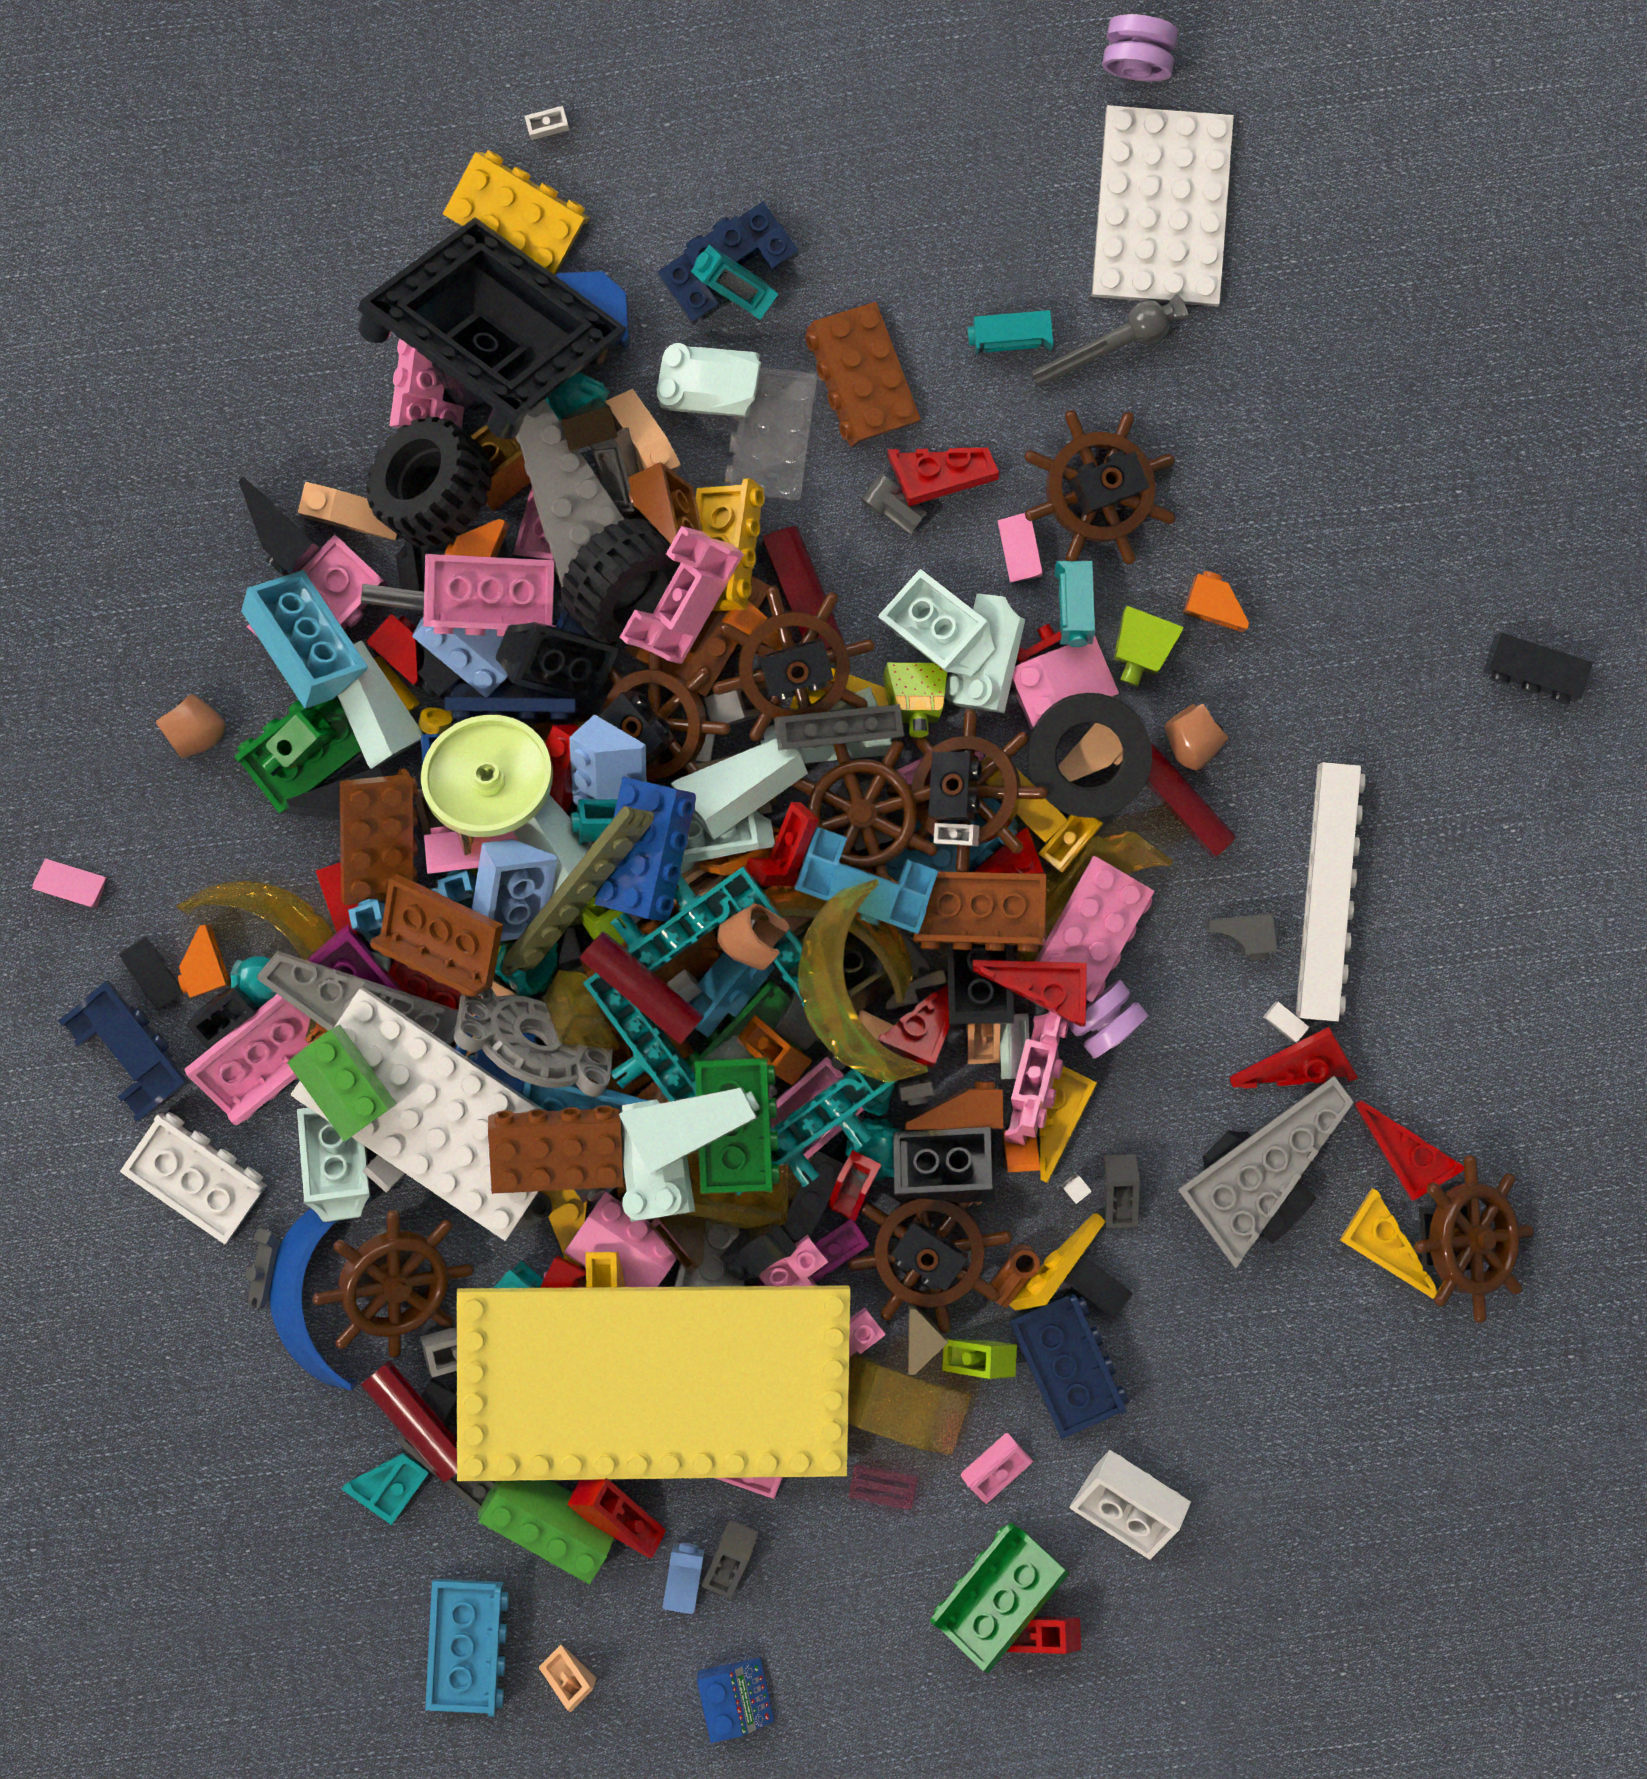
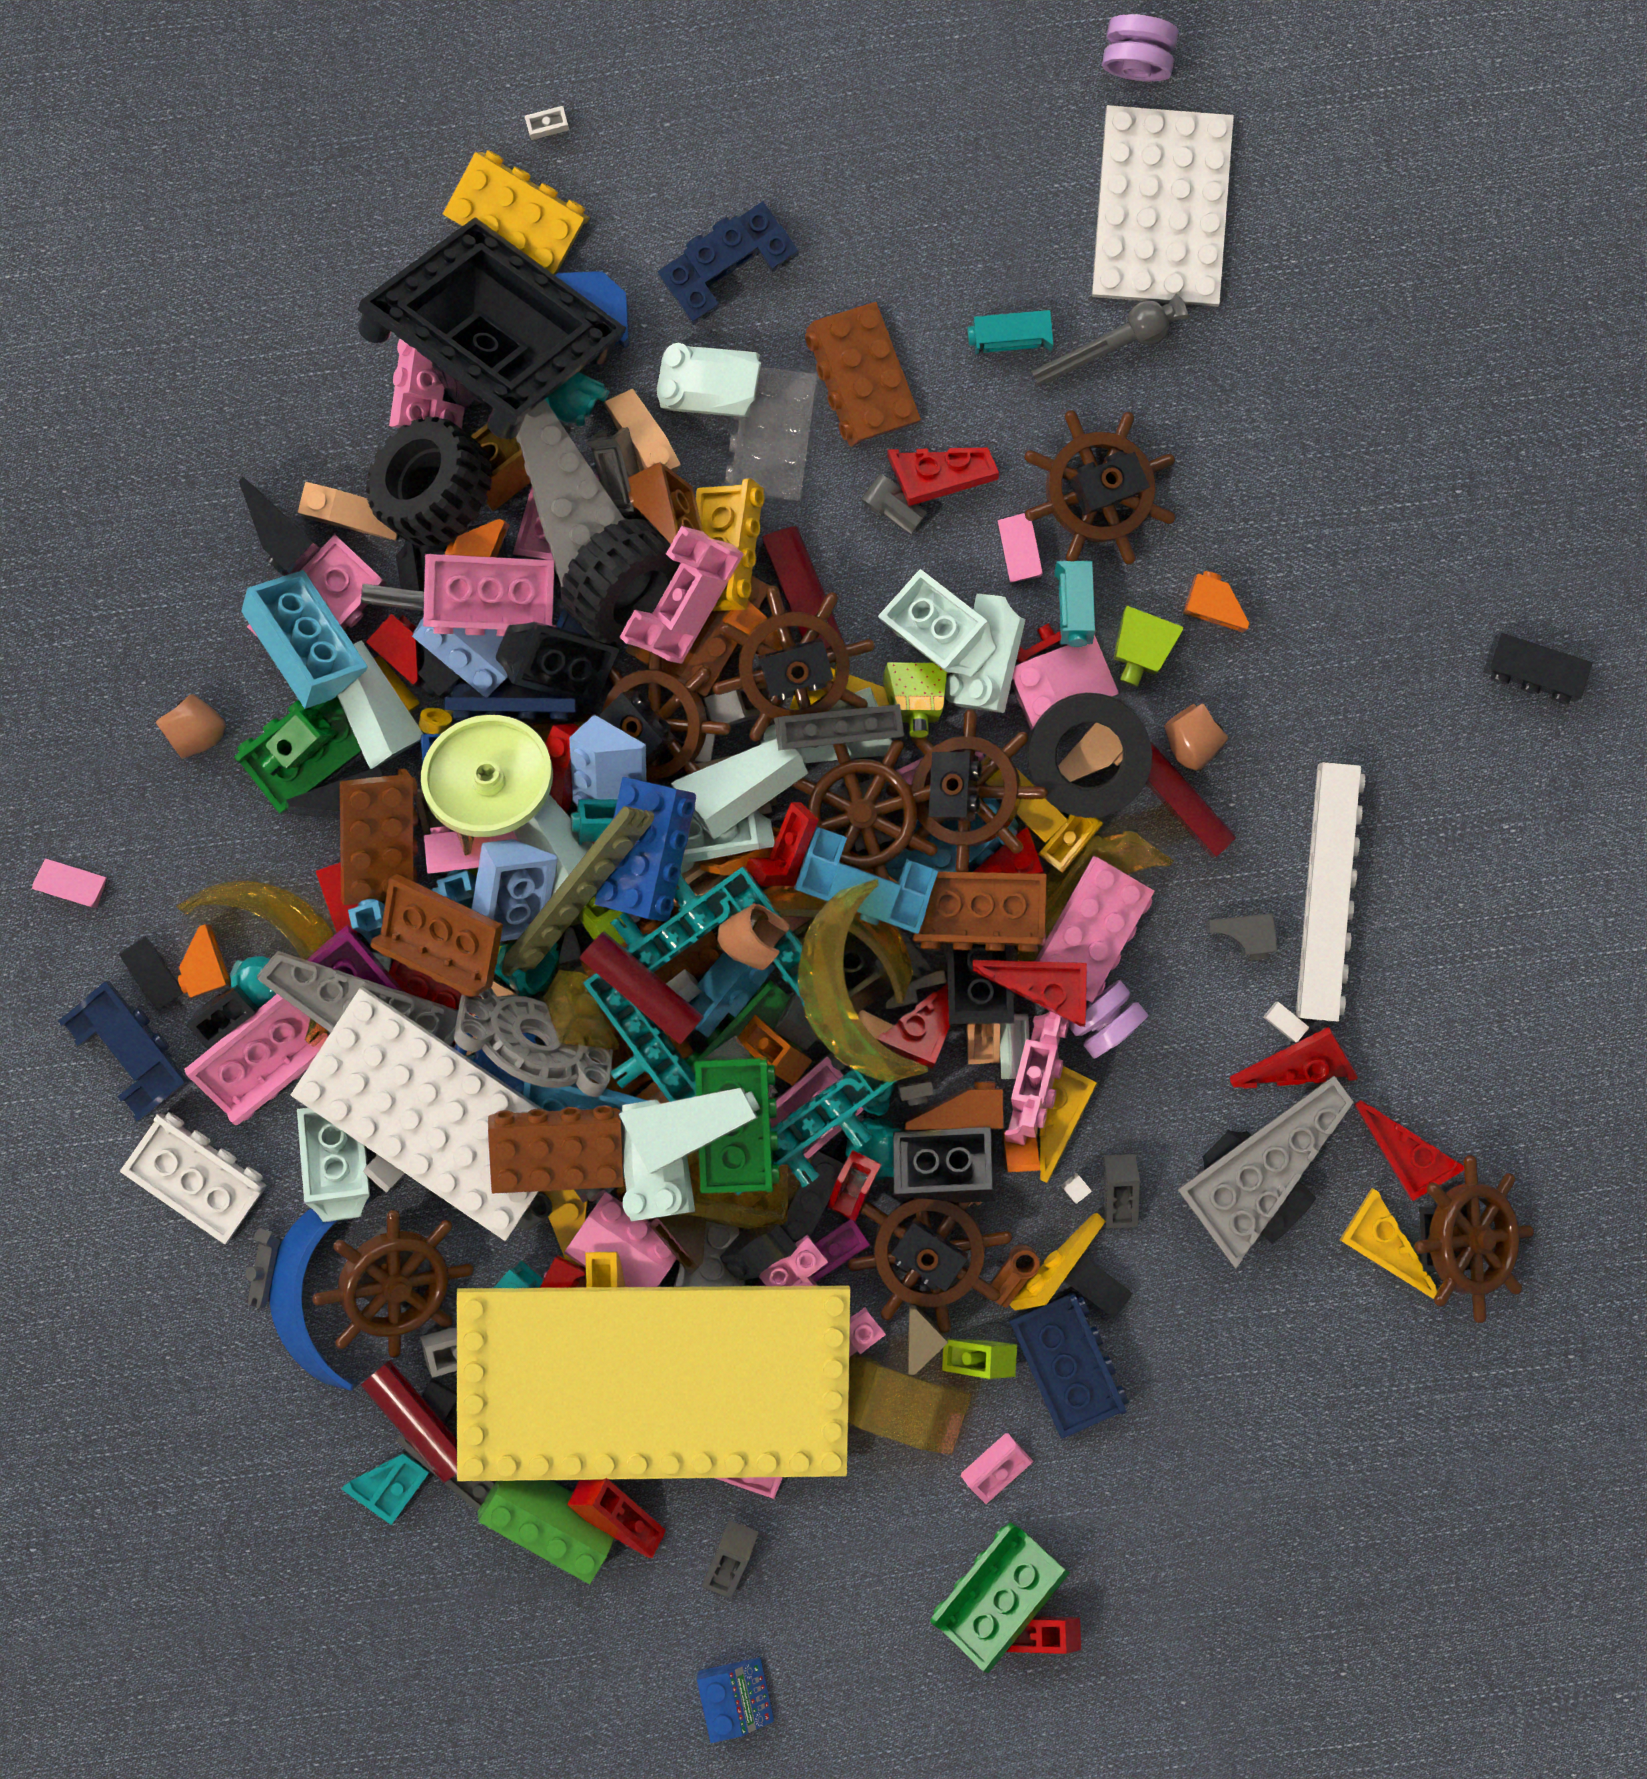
(341, 1082): bright green slope -> none
(466, 1646): dark azure bracket -> none
(568, 1677): light nougat slope -> none
(589, 425): dark brown slope -> none
(683, 1578): medium blue bracket -> none
(734, 282): teal window -> none
(905, 1504): clear pink tile -> none
(956, 834): white piece -> none
(1130, 1505): white slope -> none

